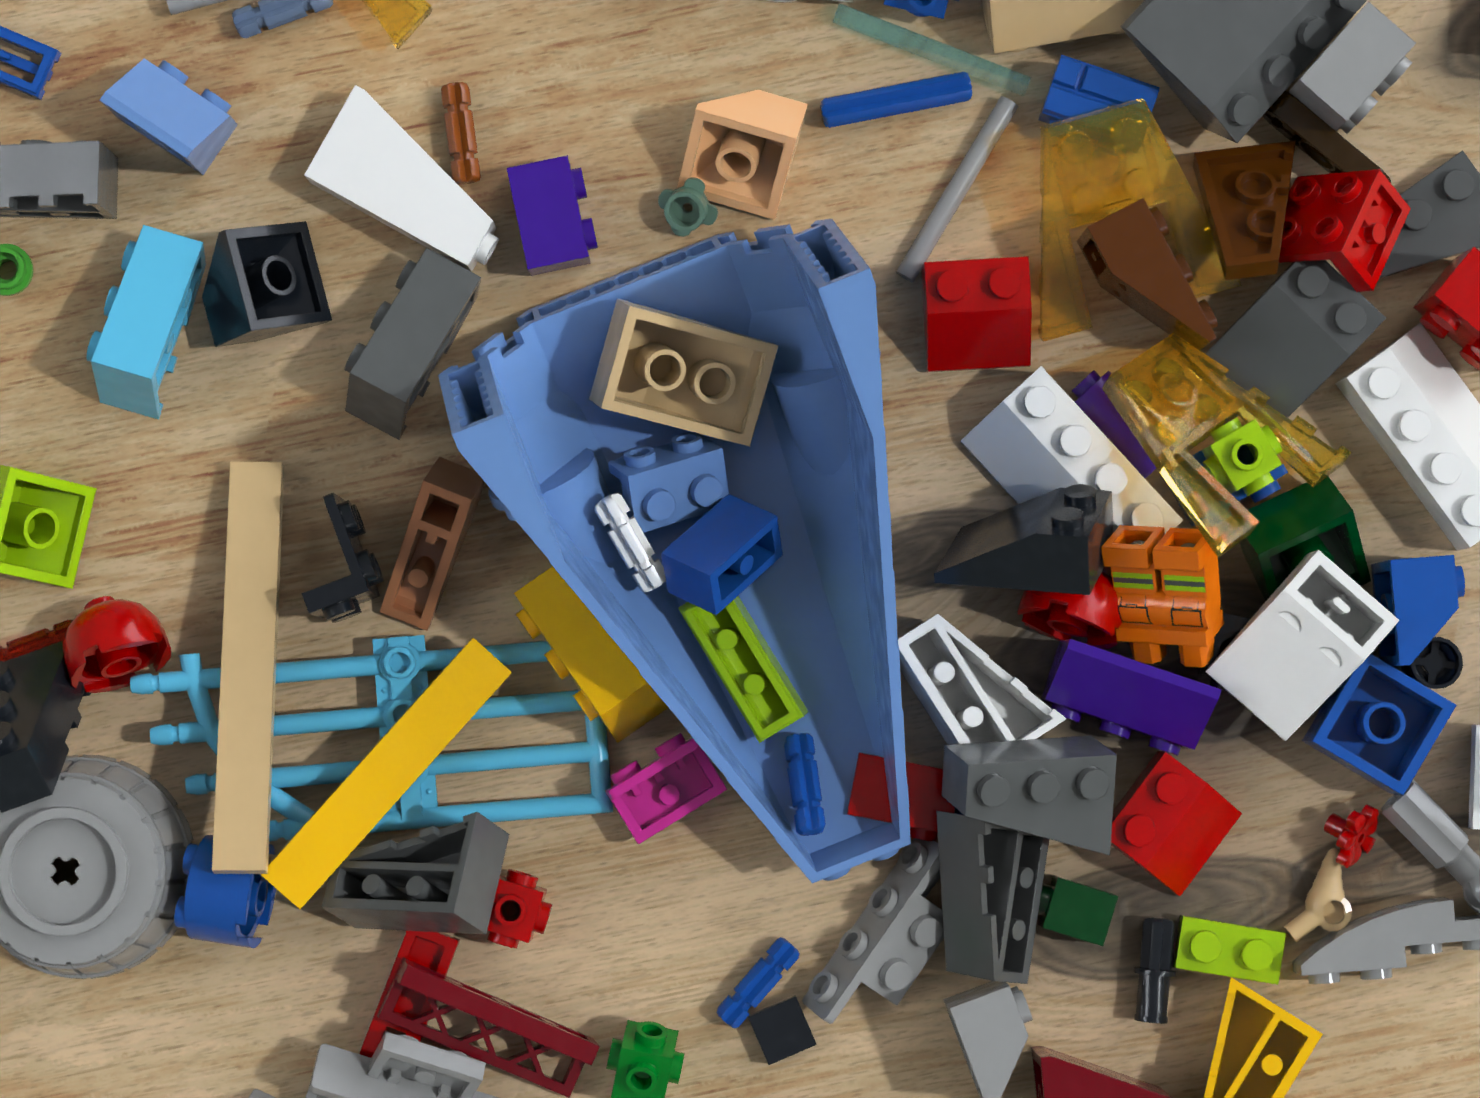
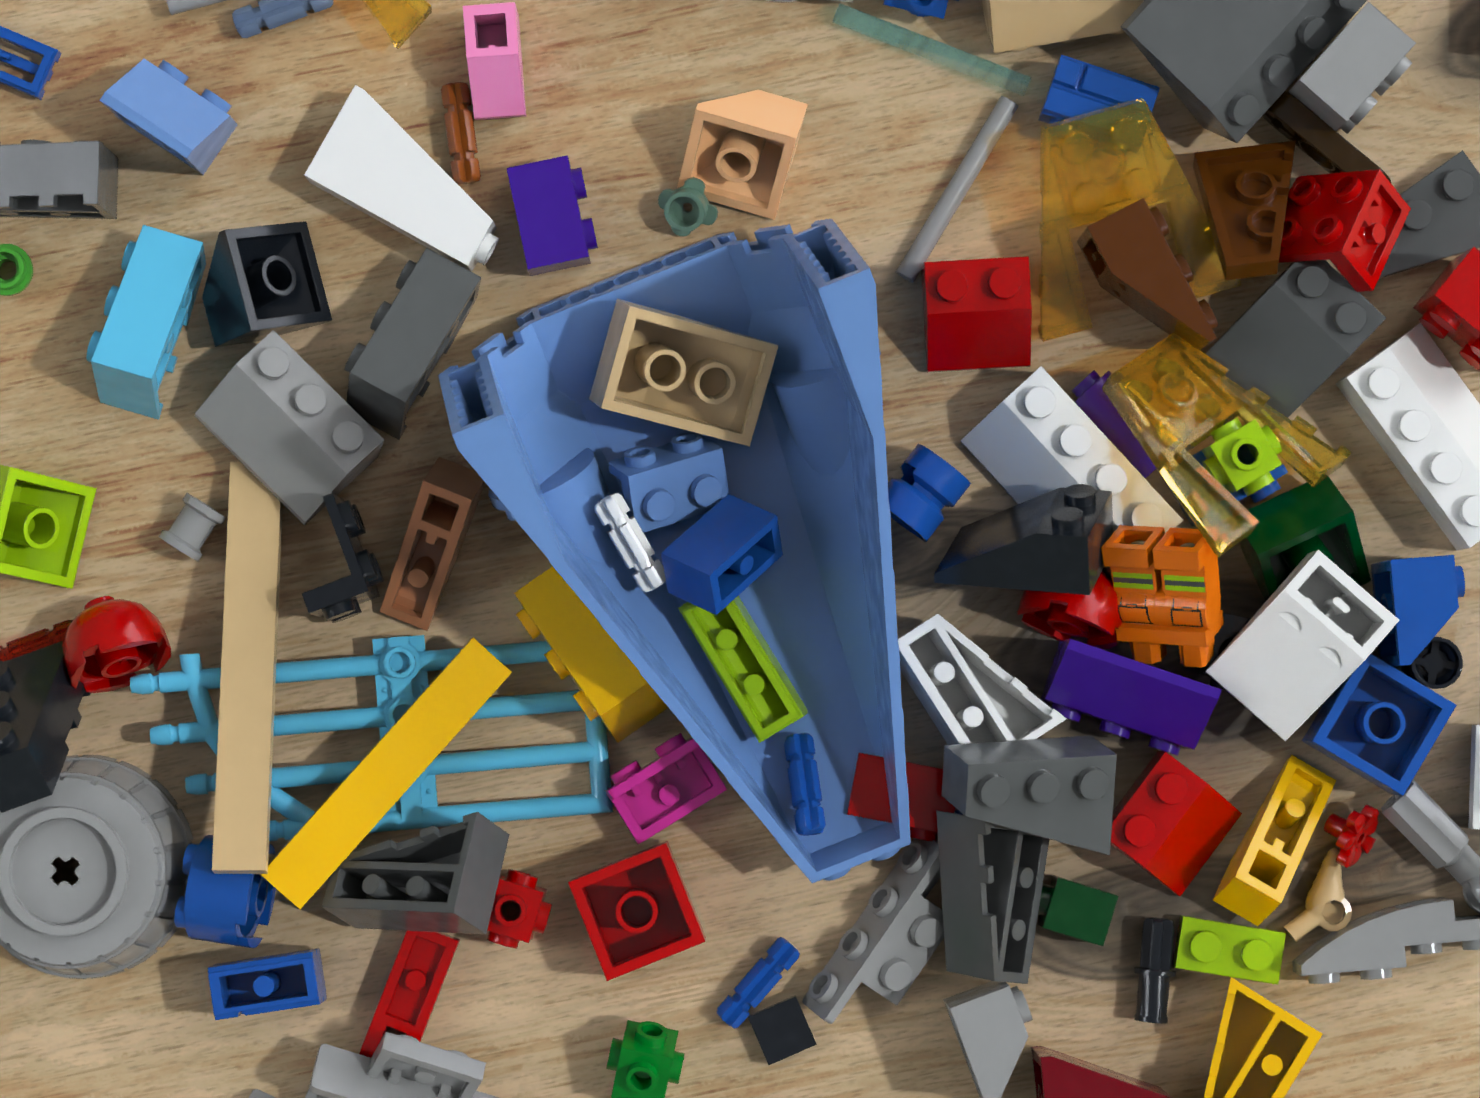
(192, 527): none -> light grey bush
(267, 984): none -> blue brick
(289, 427): none -> light grey slope
(494, 60): none -> bright pink slope
(495, 1011): dark red fence -> none
(637, 910): none -> red brick
(896, 99): blue axle -> none
(923, 492): none -> blue wheel
(1275, 842): none -> yellow slope

